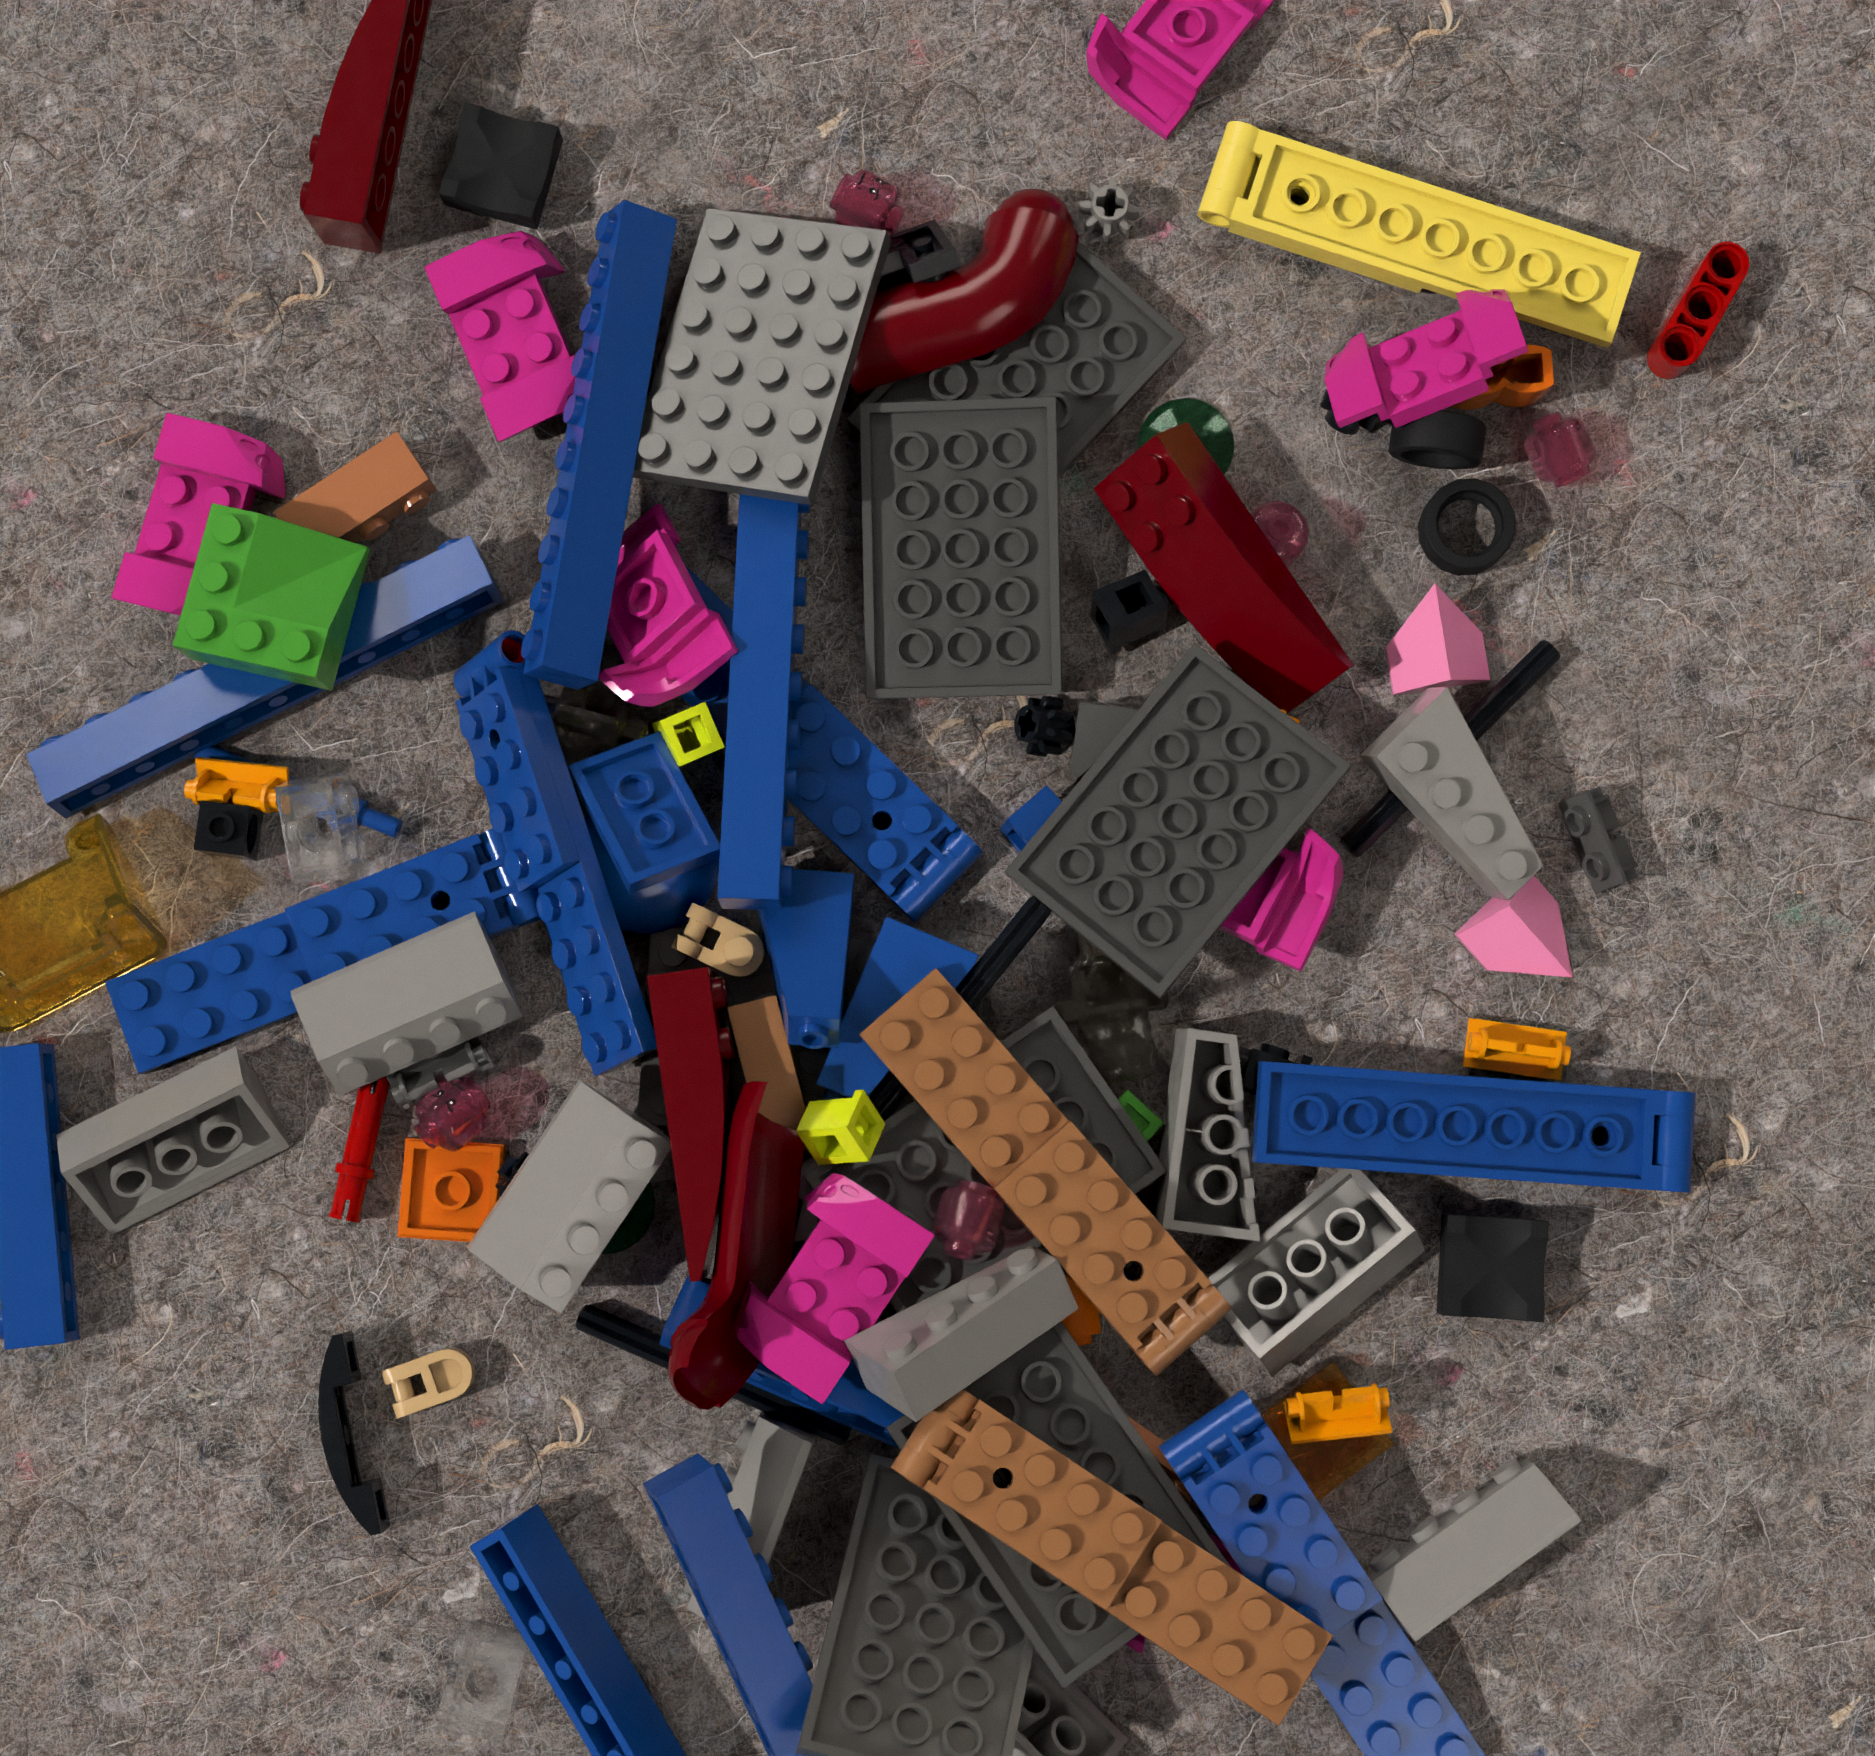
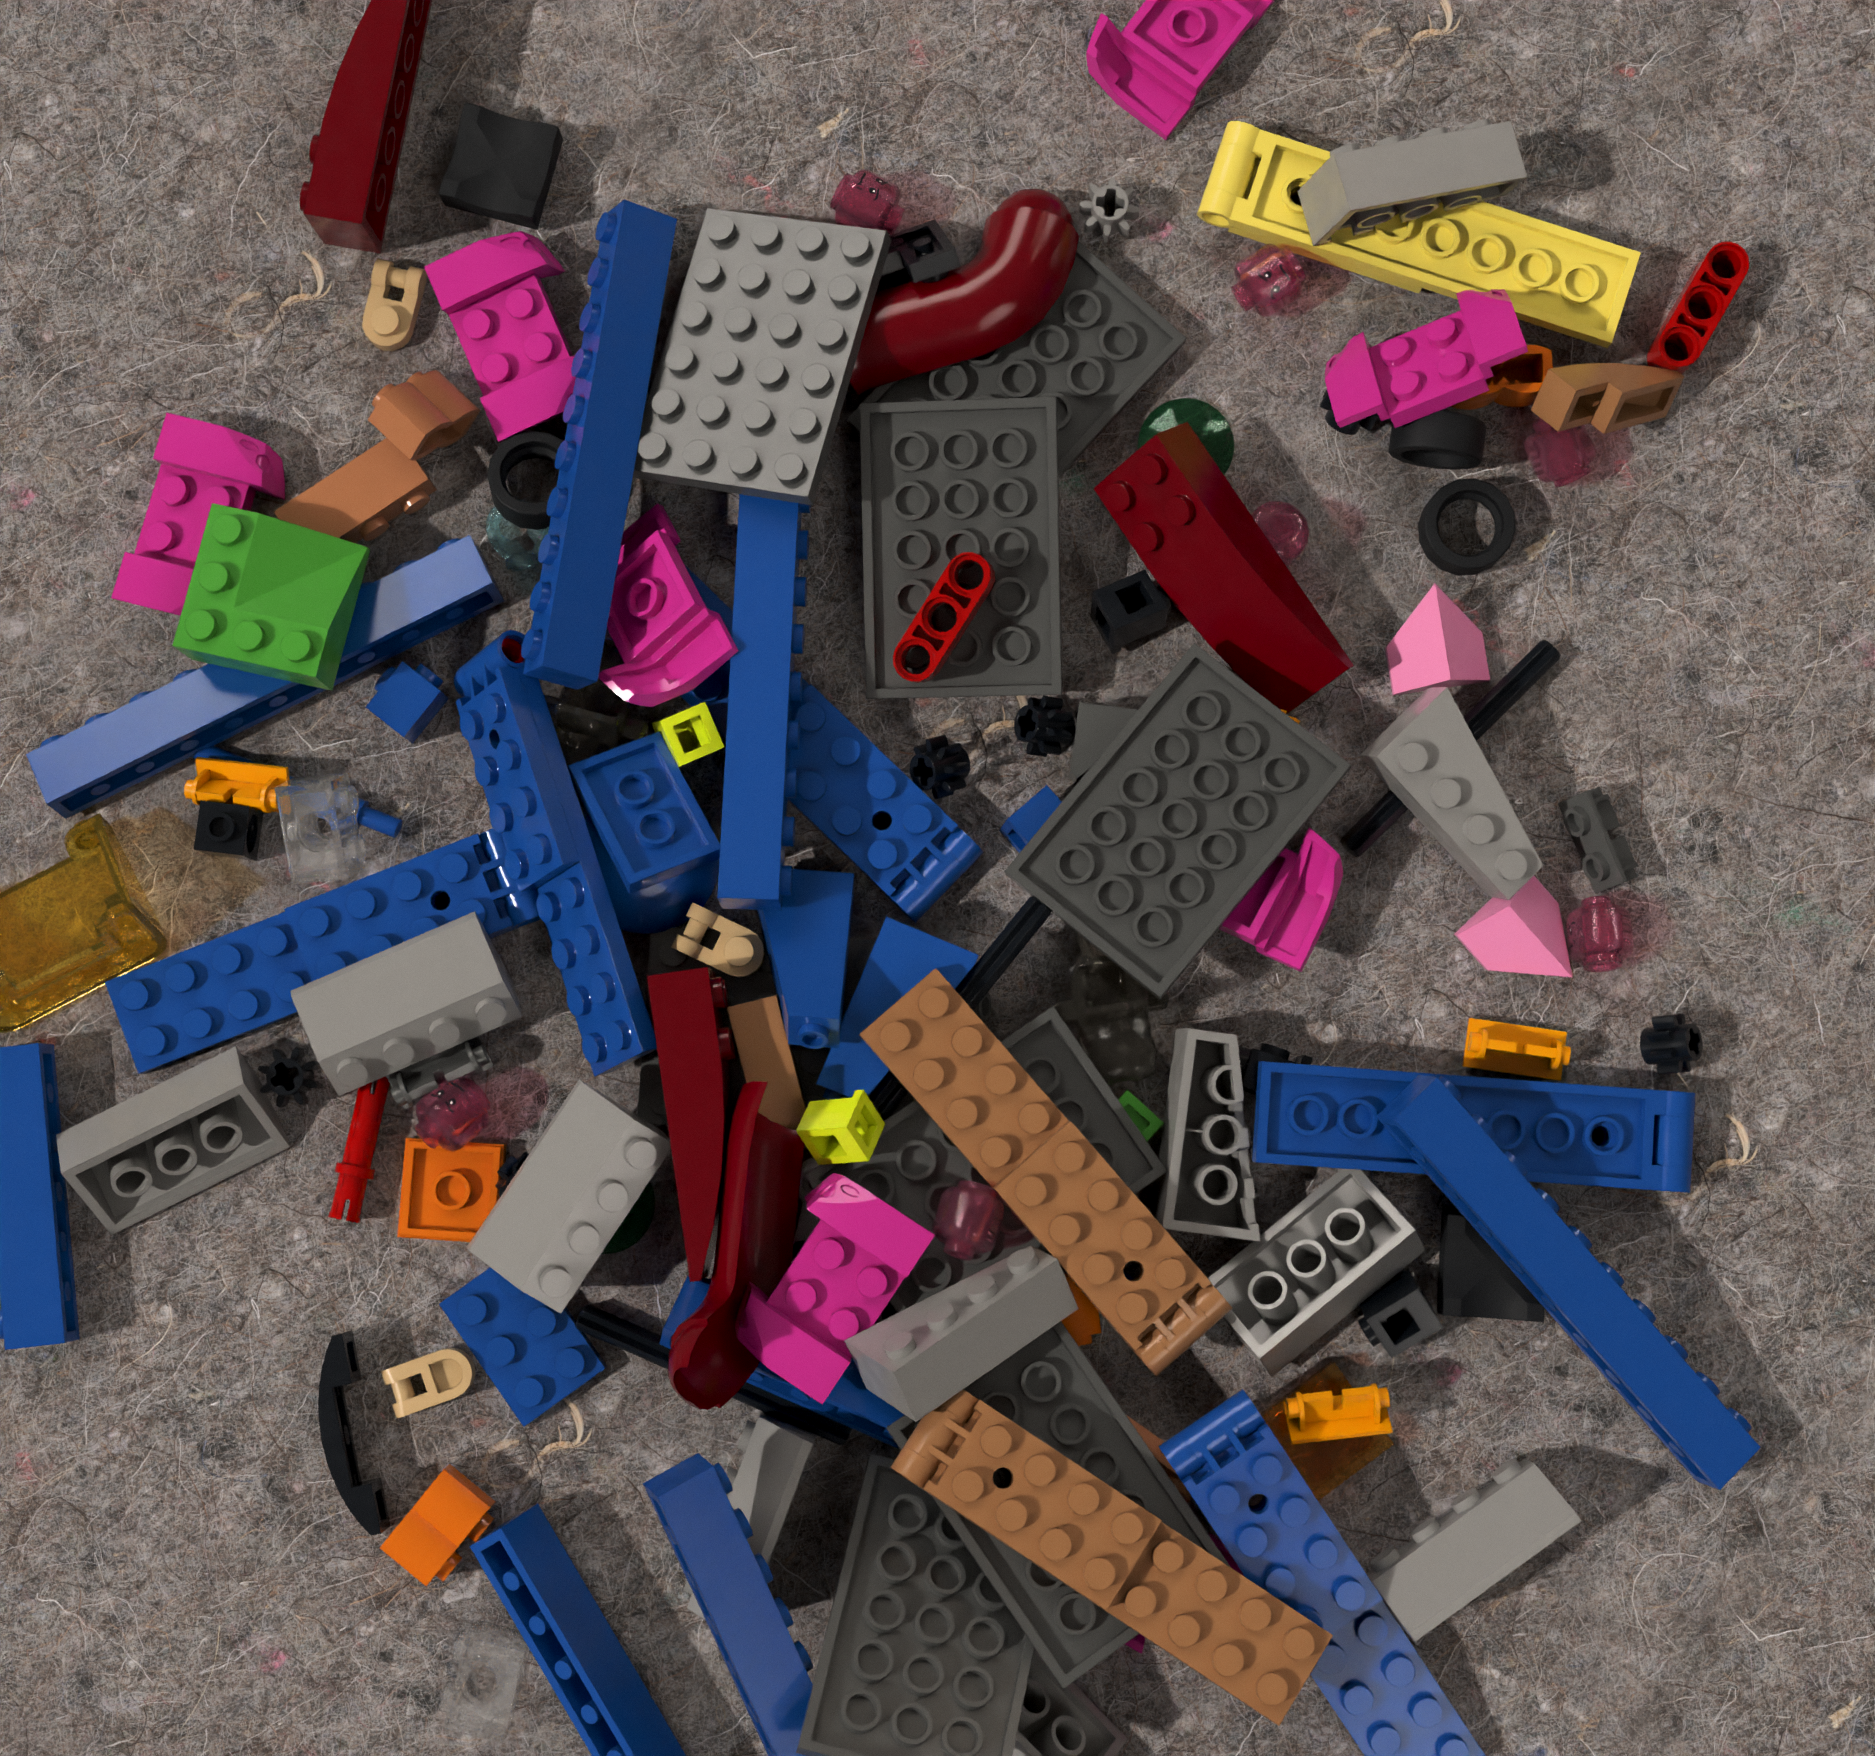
(277, 1072): none -> black gear
(387, 321): none -> tan plate
(407, 699): none -> blue brick
(422, 414): none -> nougat brick
(438, 1525): none -> orange brick
(509, 454): none -> black tyre
(515, 556): none -> clear light blue piece
(522, 1344): none -> blue plate
(921, 630): none -> red beam
(940, 767): none -> black gear
(1268, 280): none -> clear pink head
(1410, 177): none -> light grey wedge
(1413, 1319): none -> black brick
(1569, 1280): none -> blue brick
(1599, 934): none -> clear pink head
(1605, 395): none -> medium nougat slope
(1671, 1044): none -> black gear

